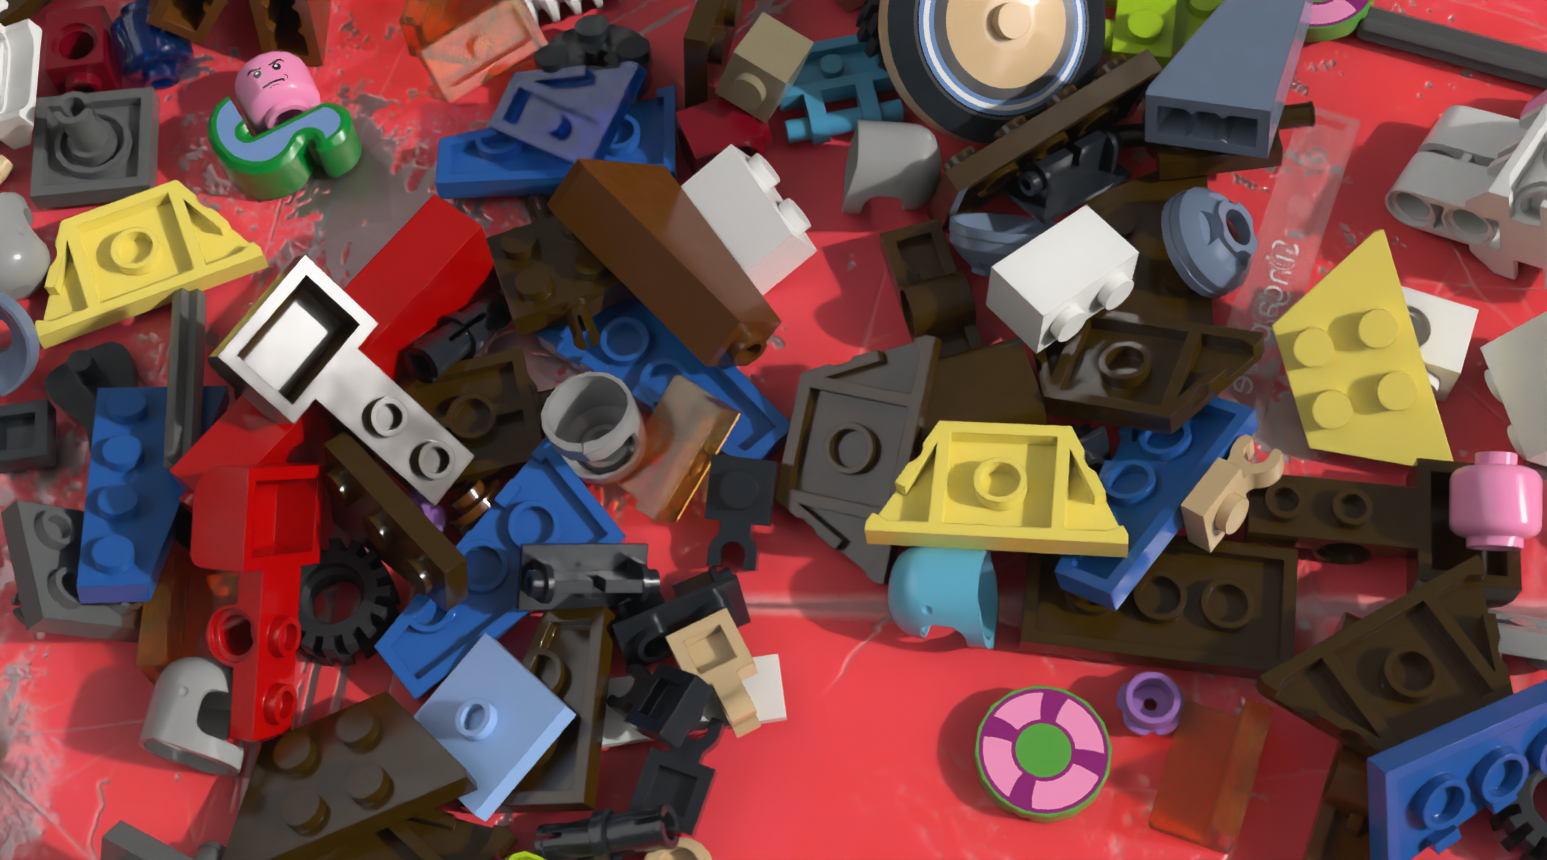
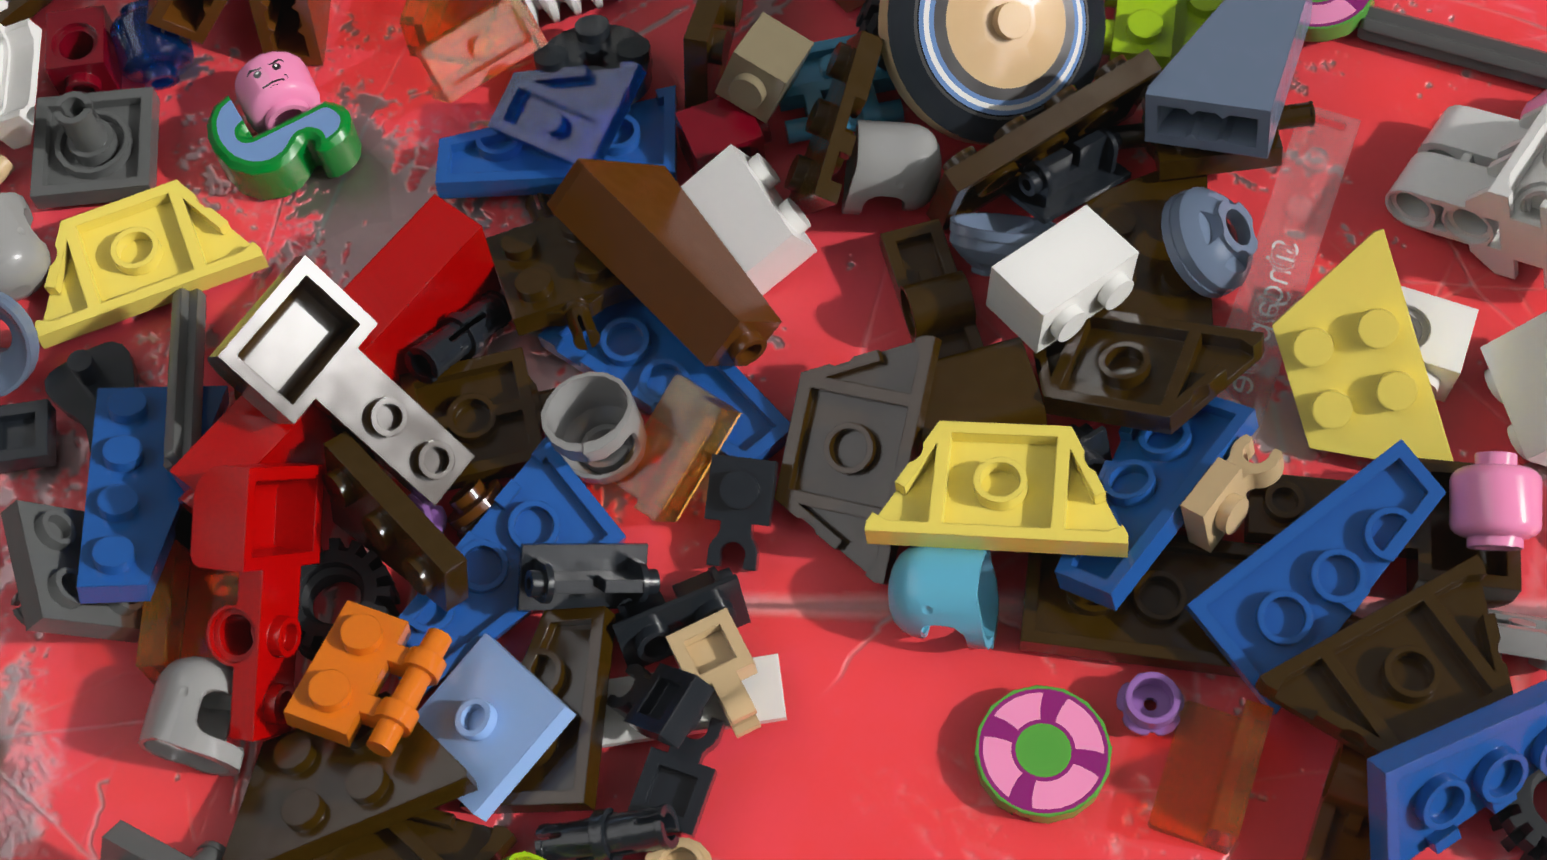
(351, 669): none -> orange plate
(831, 143): none -> dark brown wing
(1317, 568): none -> blue wing

